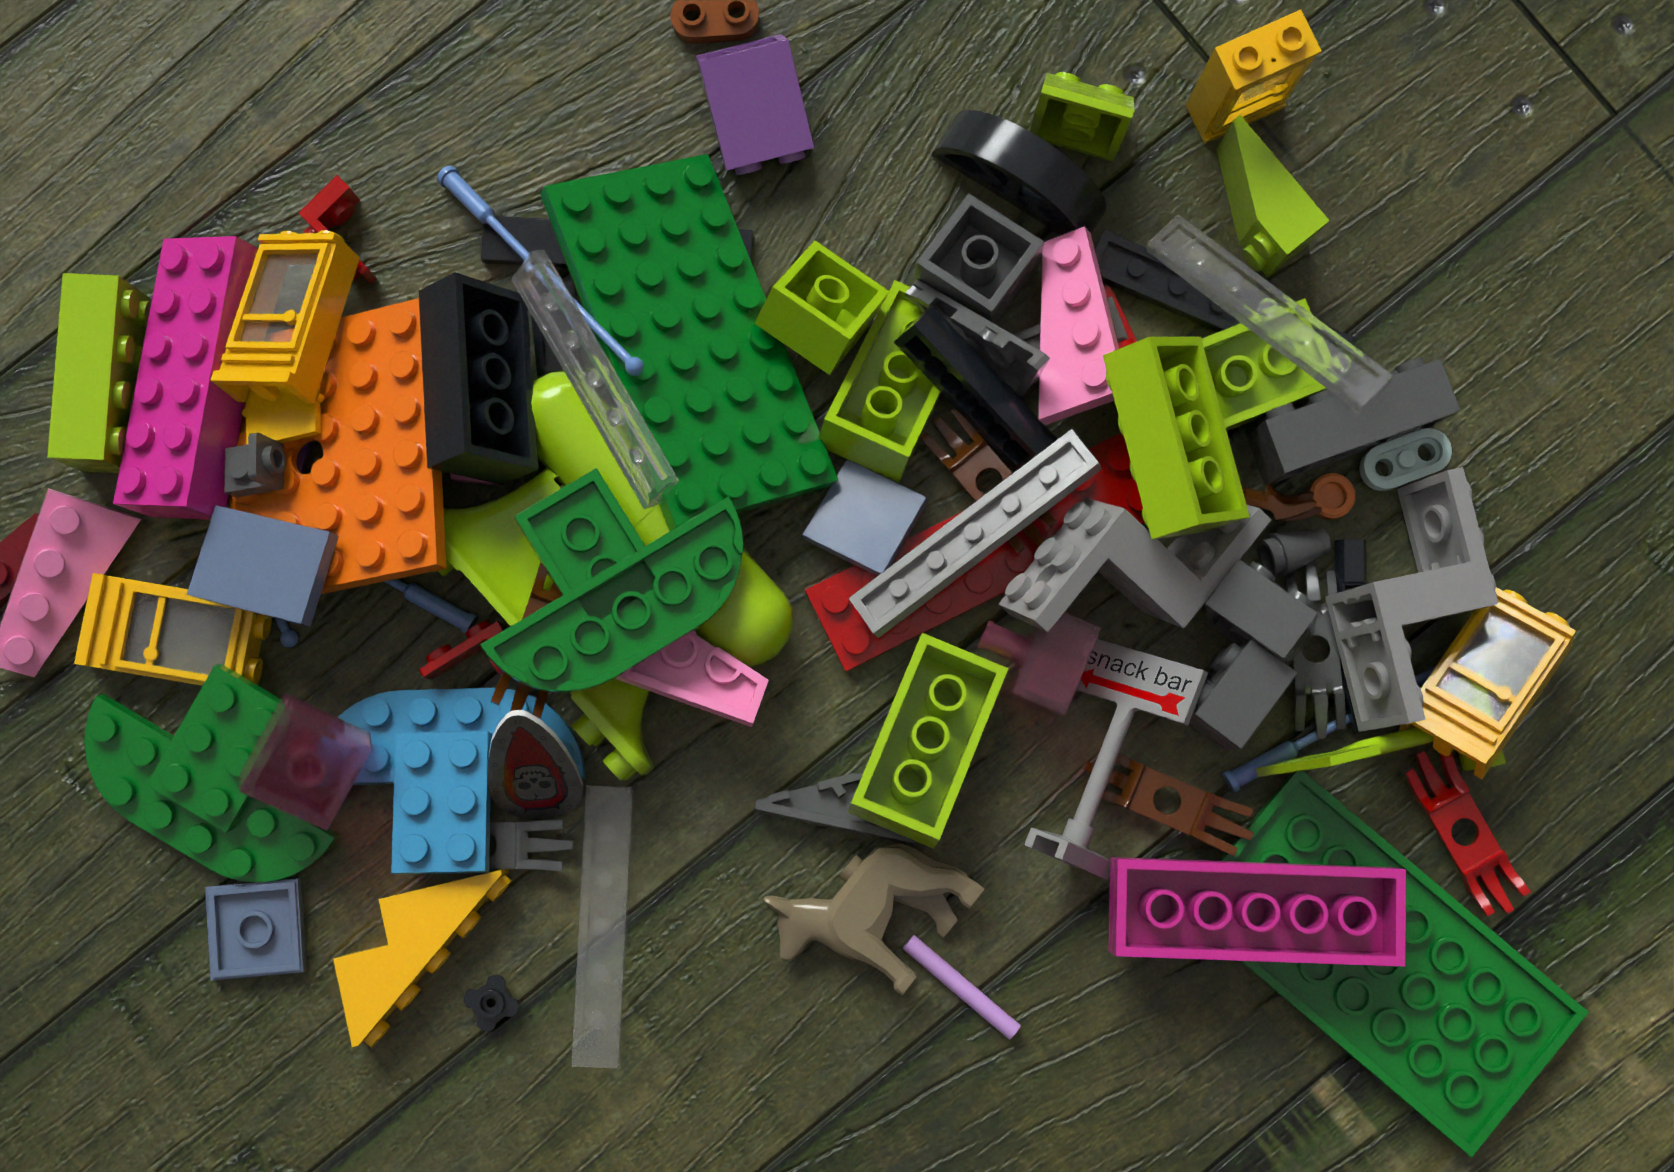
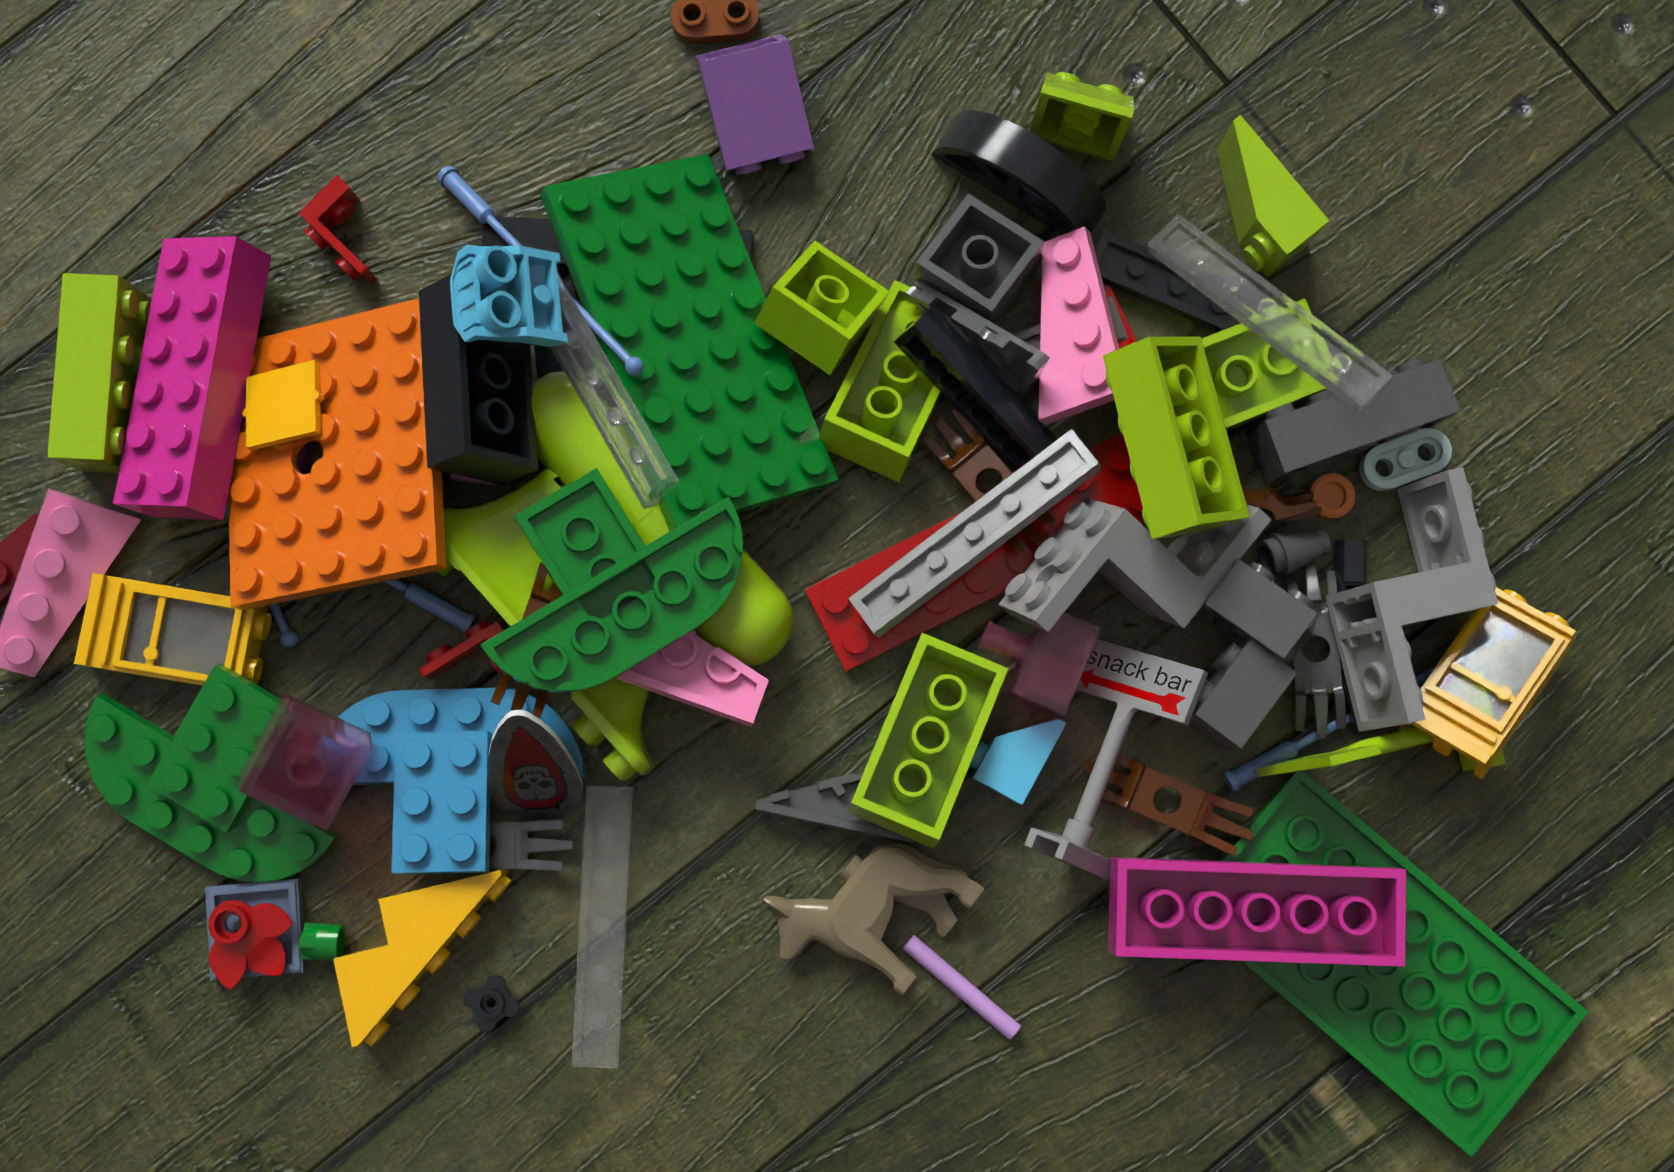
(252, 946): none -> red plate
(254, 466): dark grey bracket -> none
(263, 565): sand blue tile -> none
(287, 316): yellow door -> none
(322, 941): none -> green hose
(507, 295): none -> medium azure slope
(865, 518): tile -> none
(1015, 759): none -> medium azure slope
(1252, 75): yellow door -> none
(1479, 856): red piece -> none

